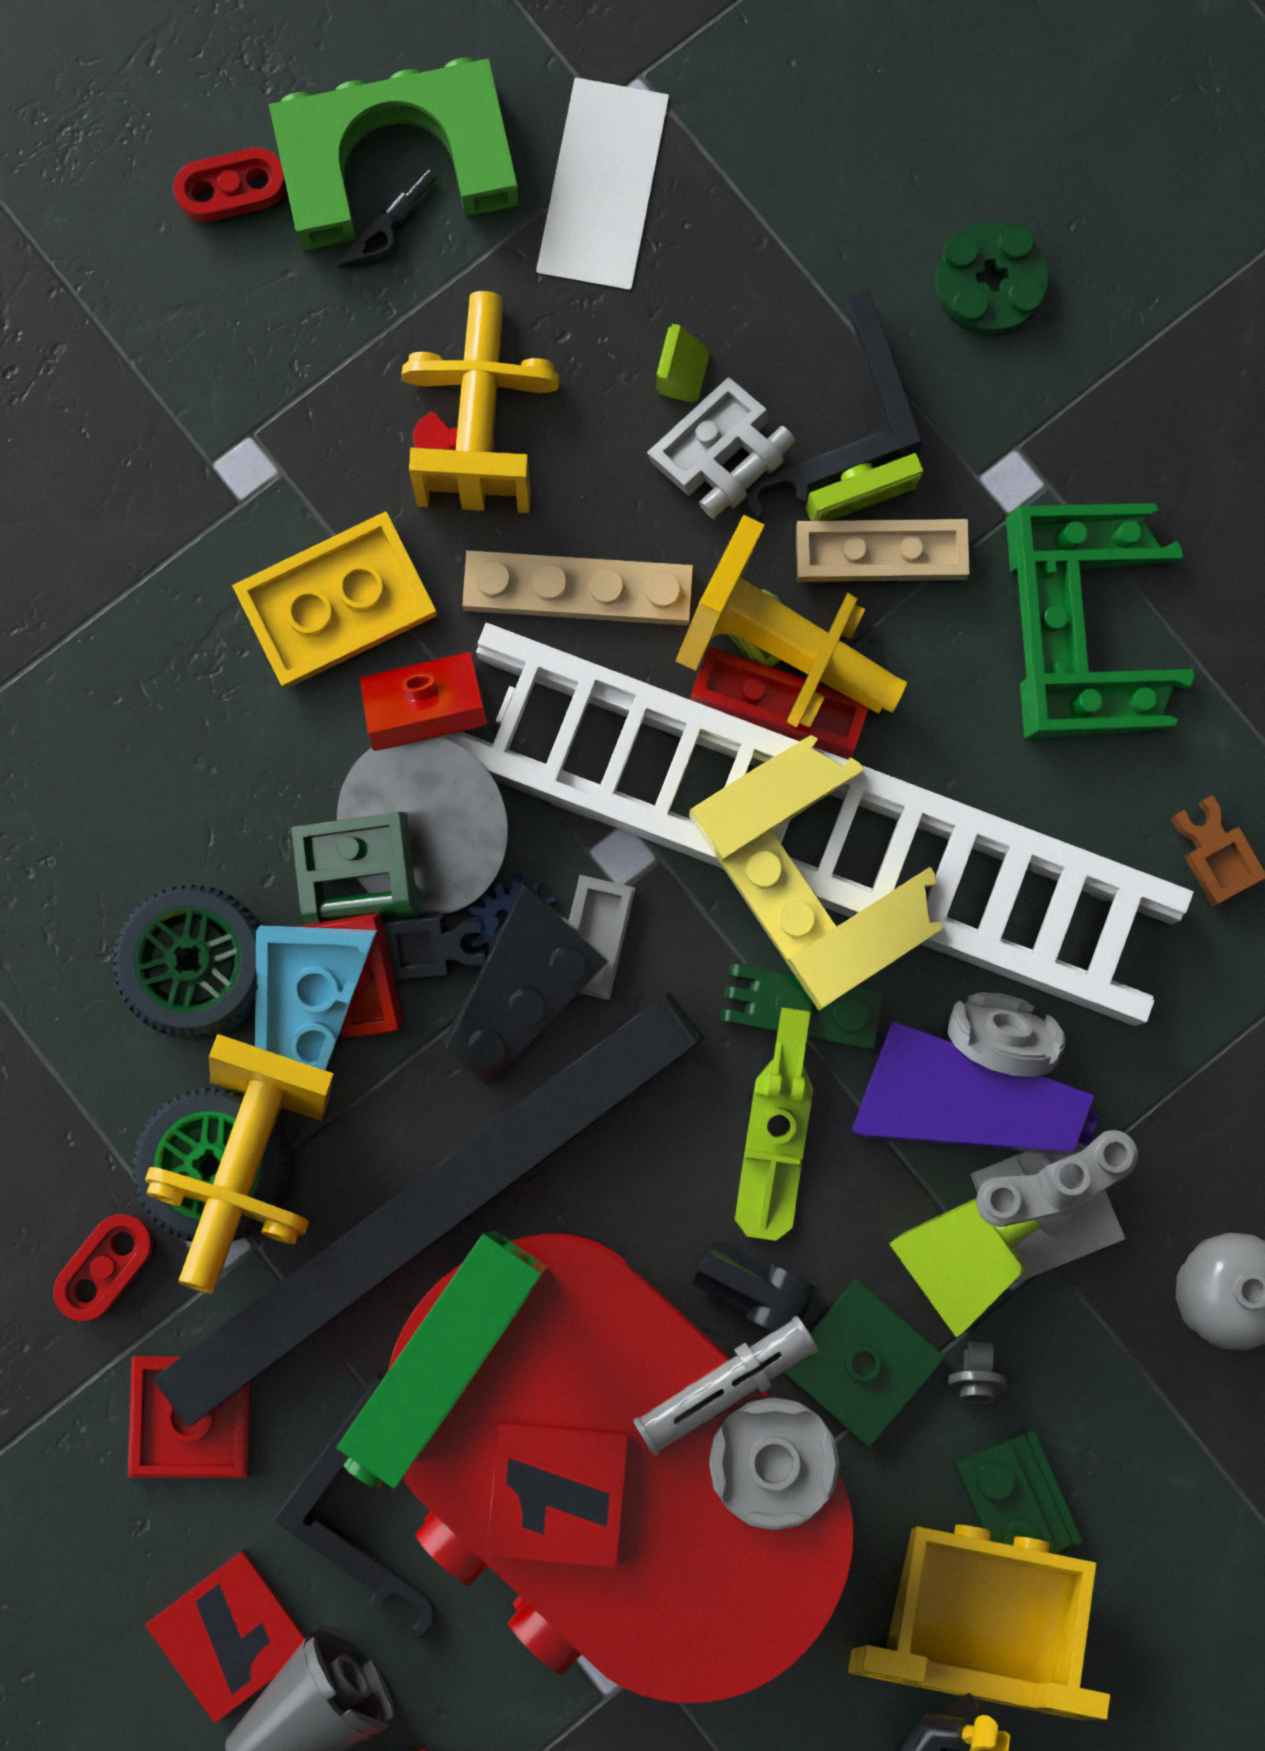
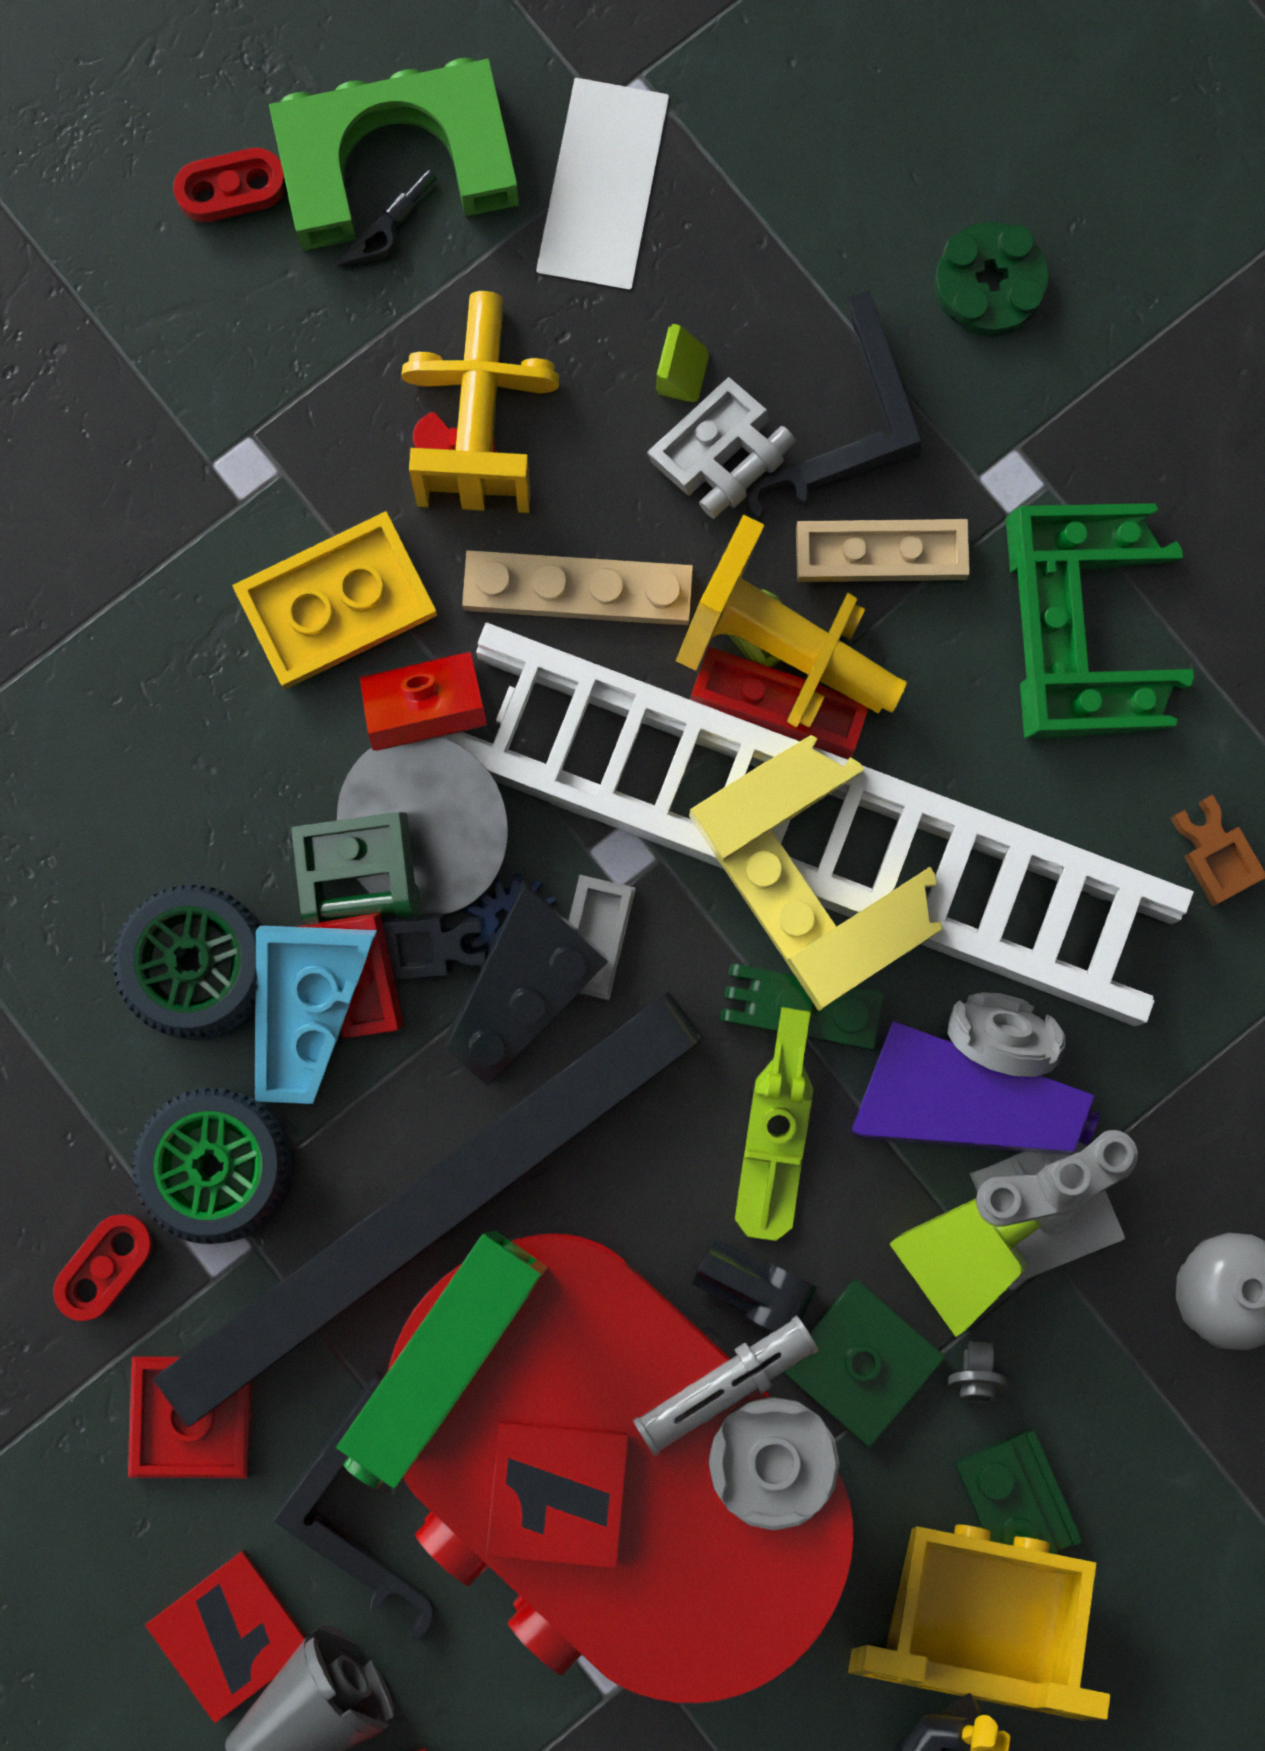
(267, 1086): yellow piece -> none
(864, 487): lime plate -> none

